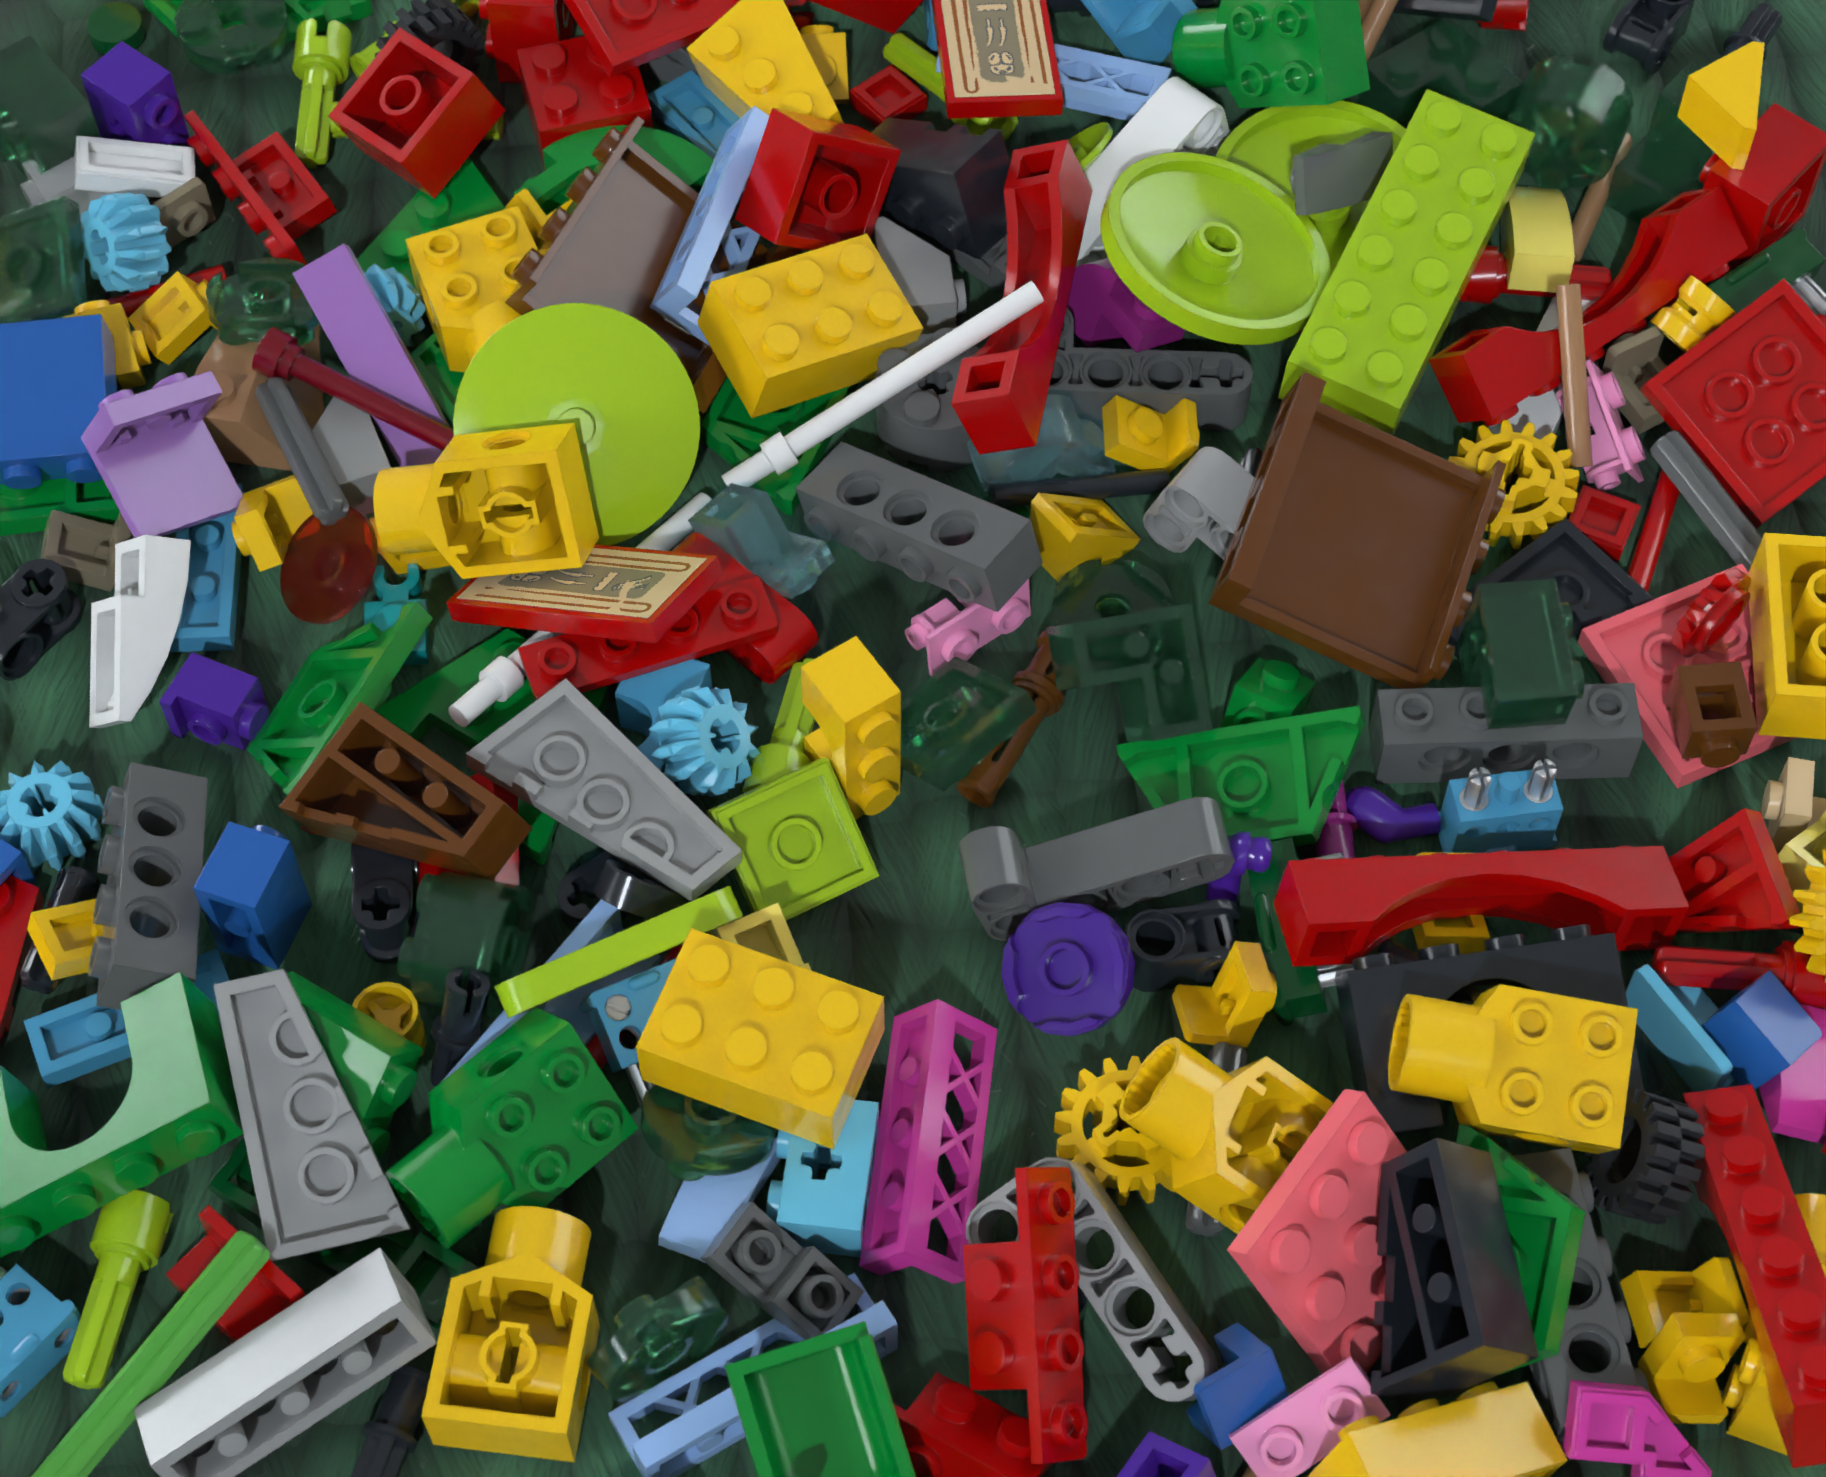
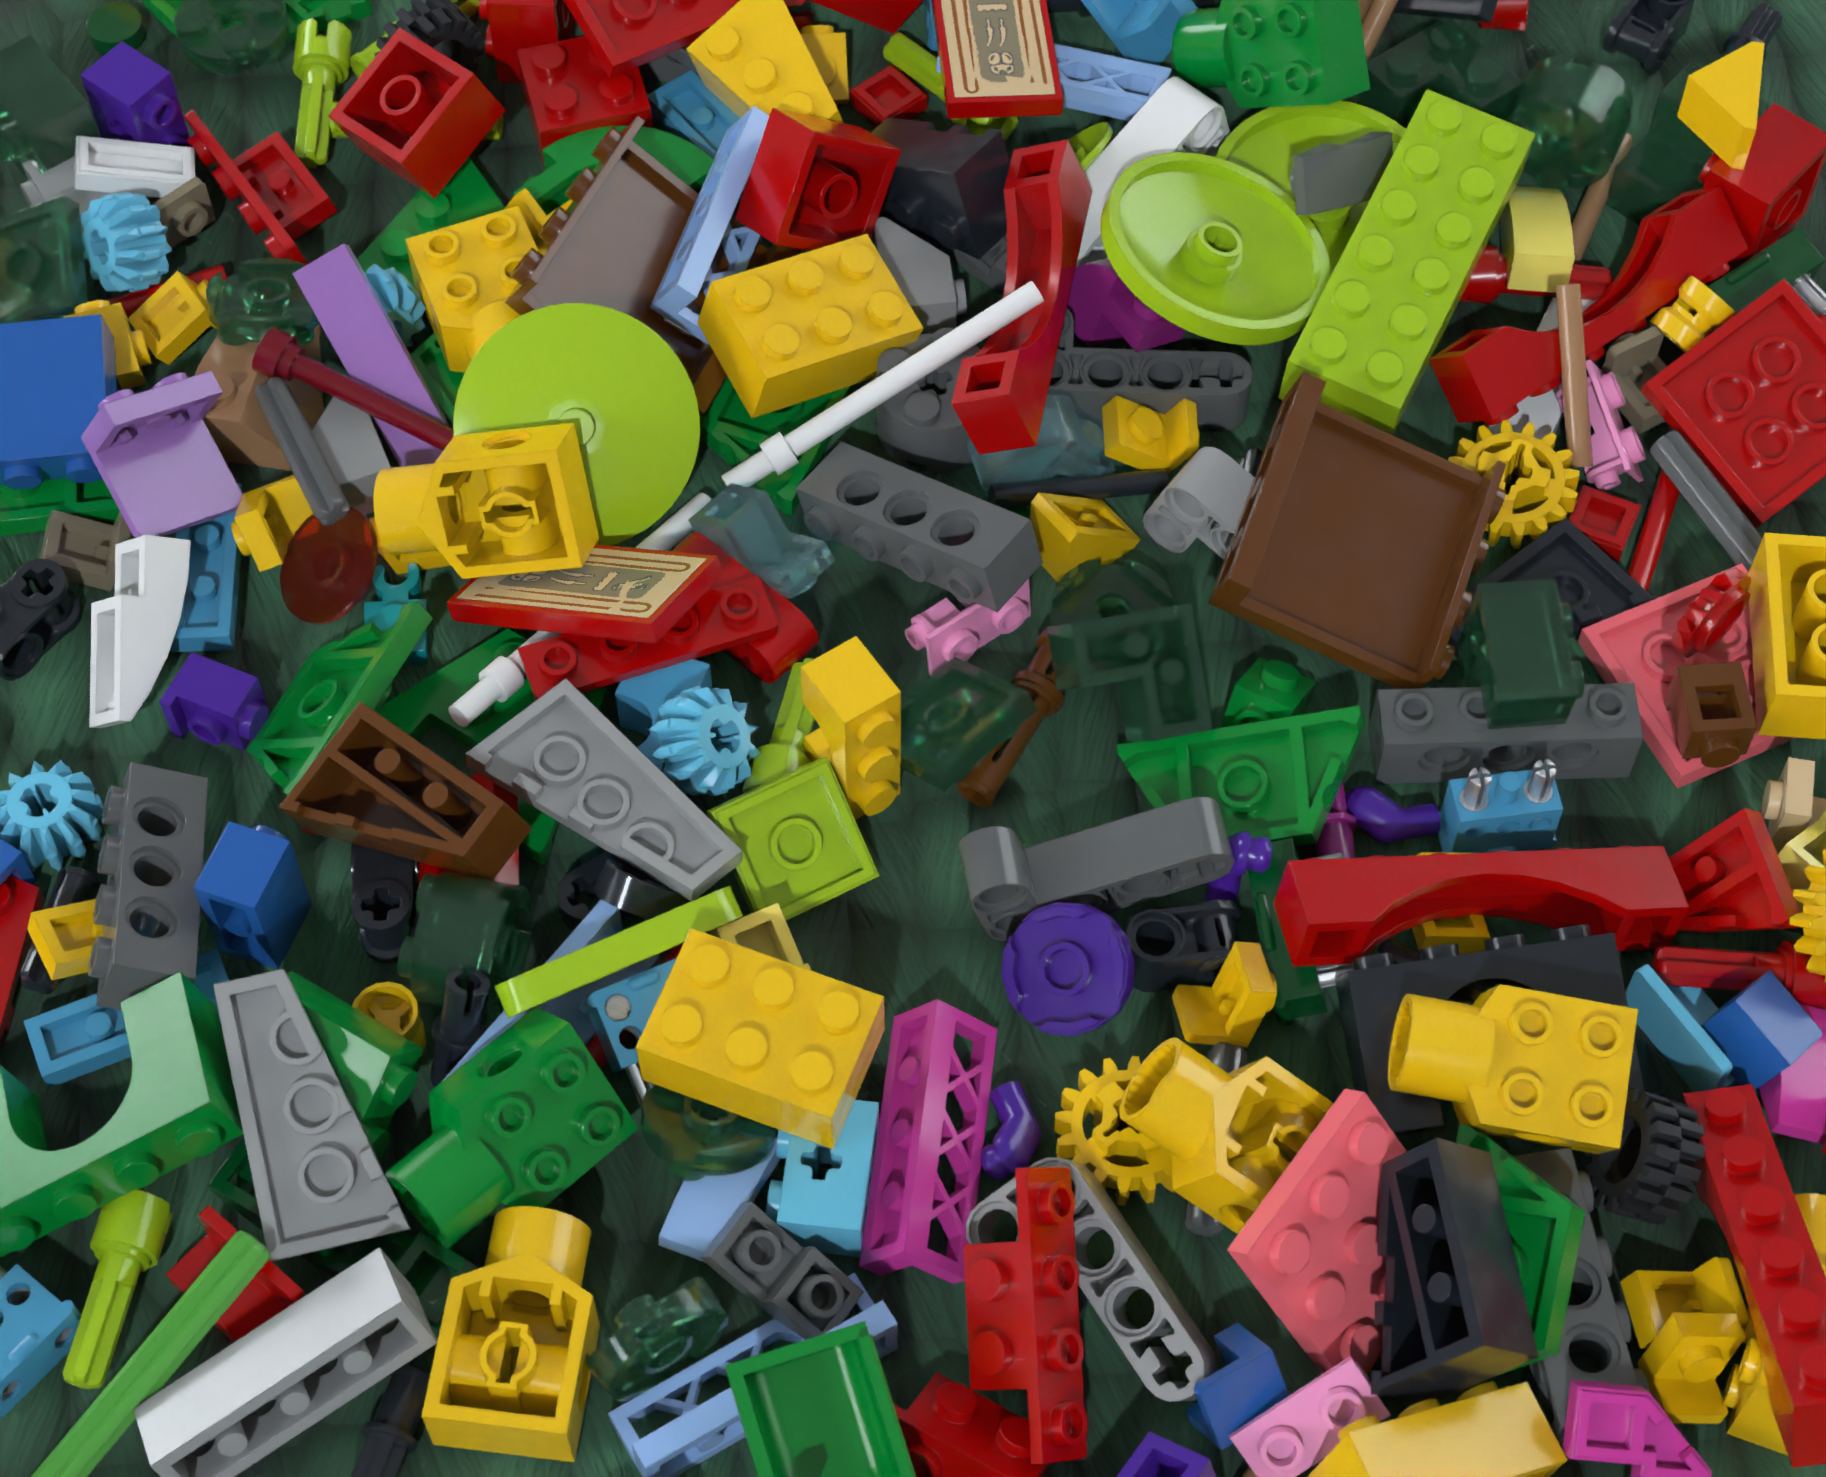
(1018, 1135): none -> dark purple arm

